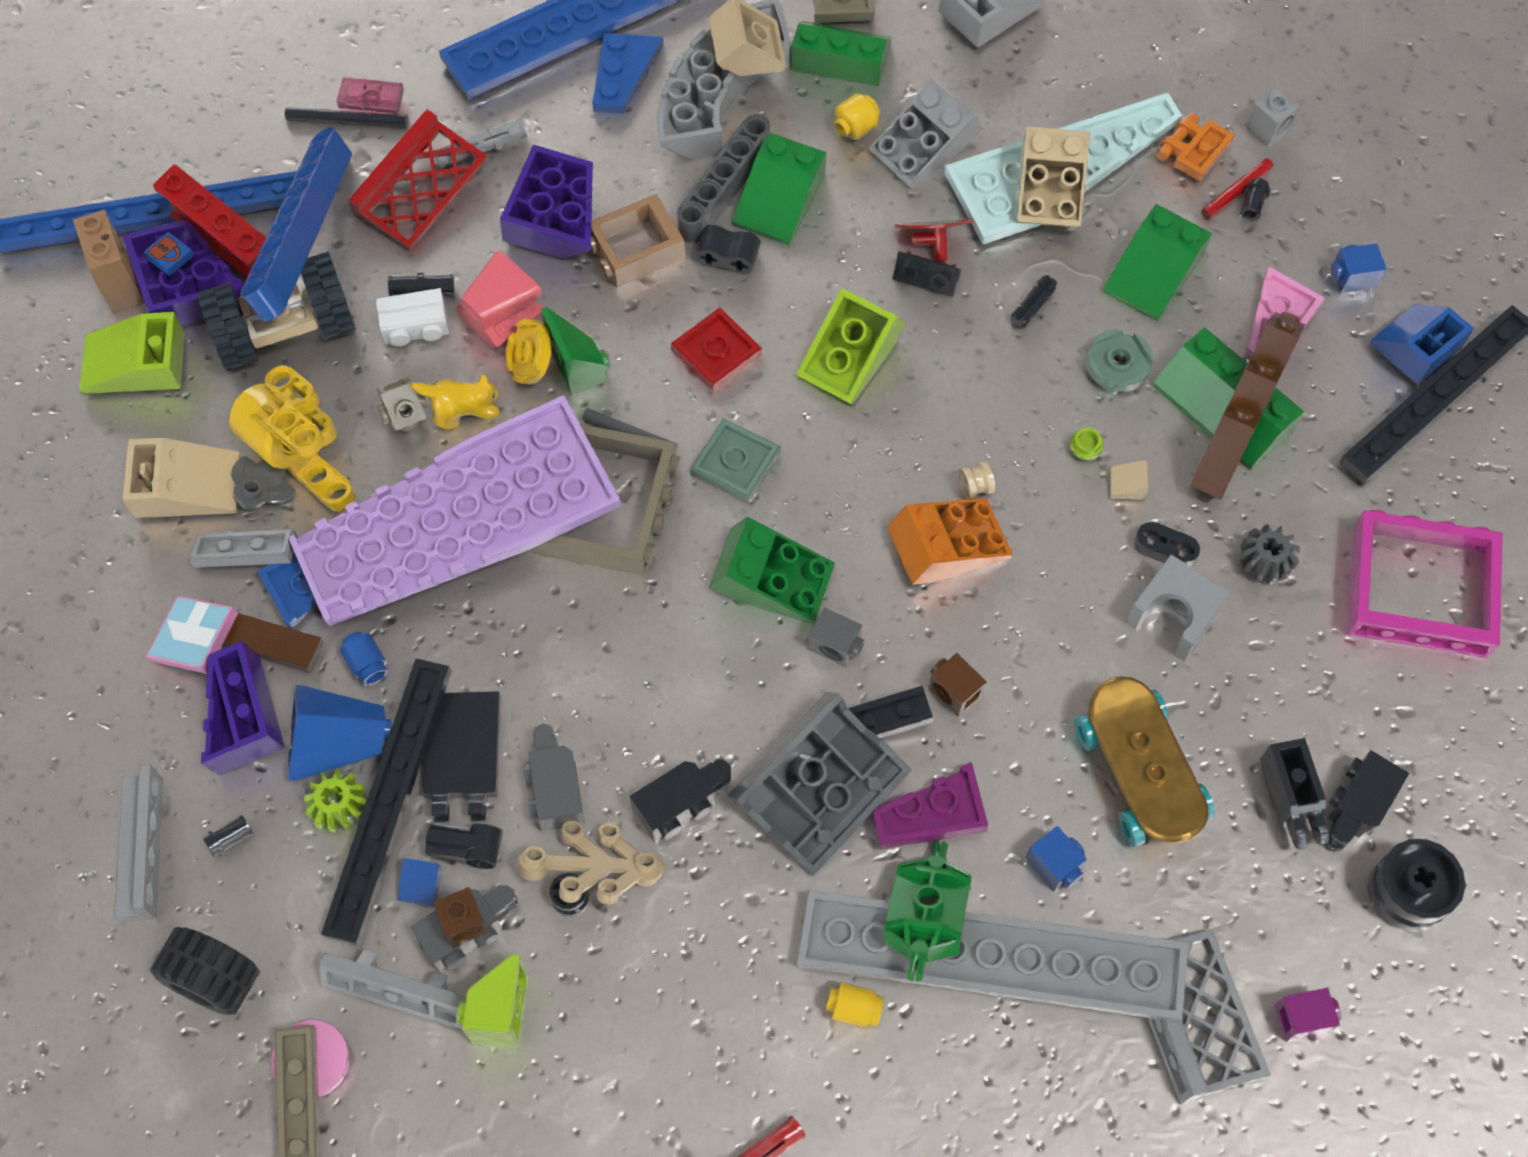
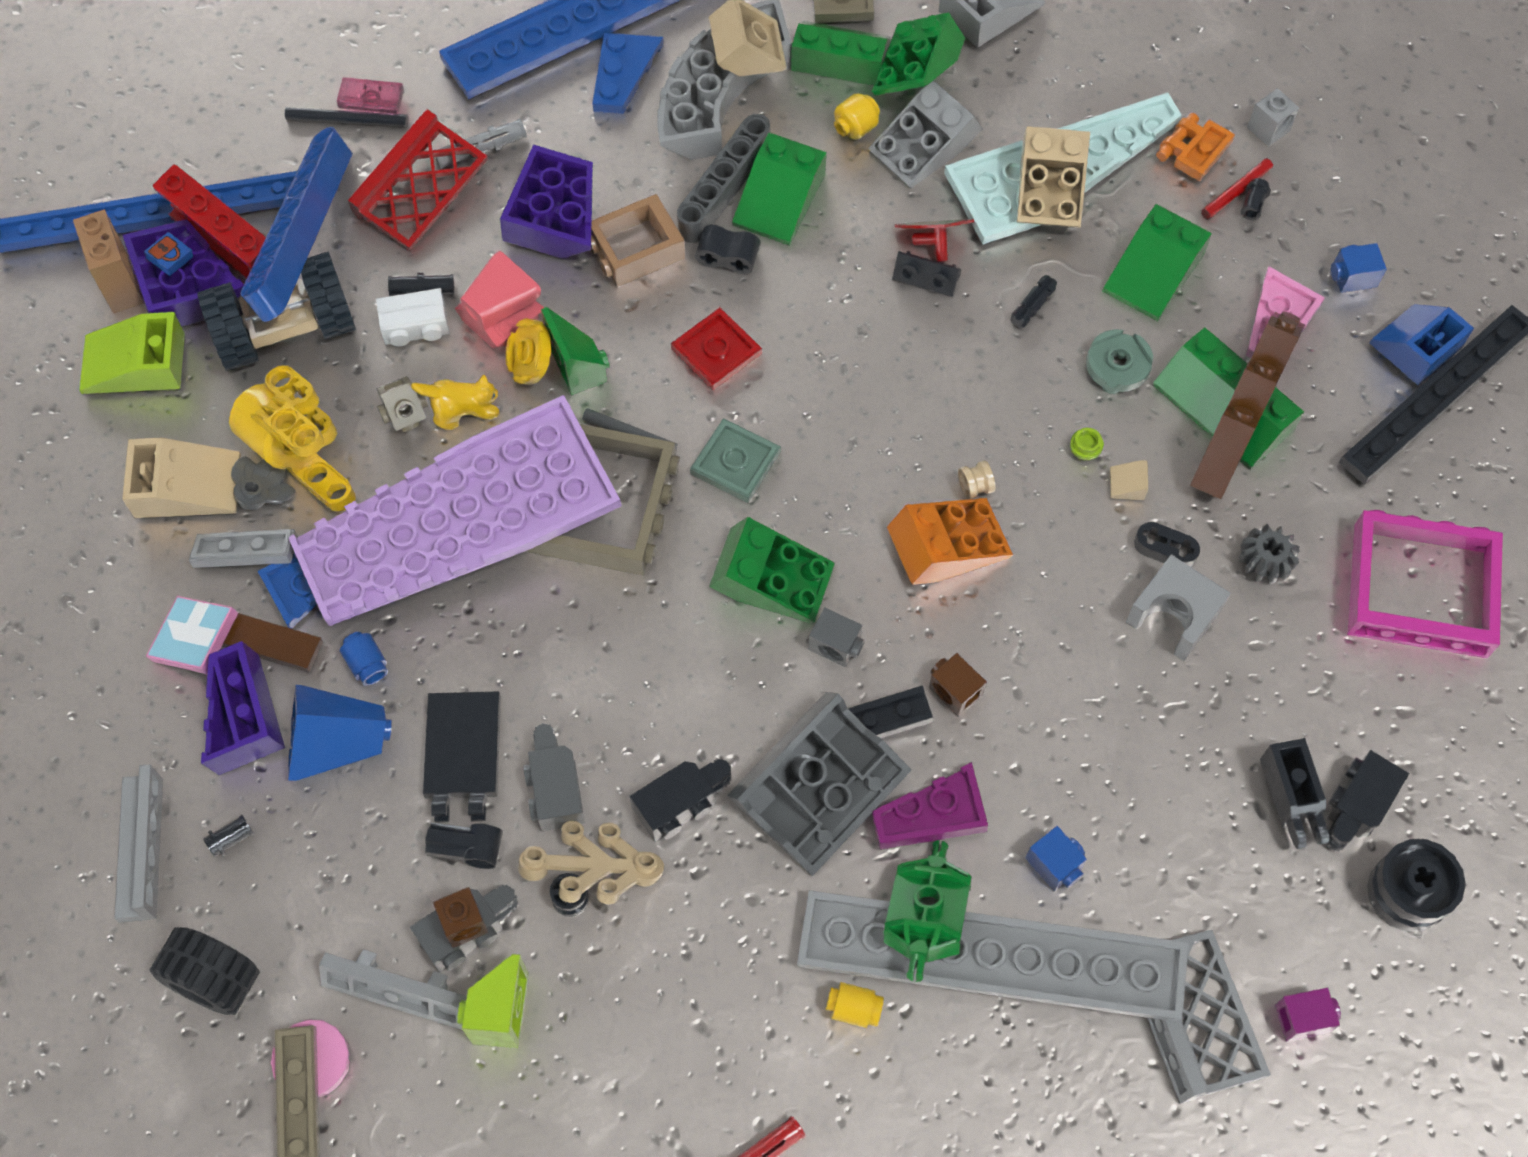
(335, 813): lime gear -> none
(386, 803): black plate -> none
(419, 881): blue slope -> none
(850, 346): lime slope -> none
(919, 53): none -> green slope
(1146, 761): pearl gold piece -> none

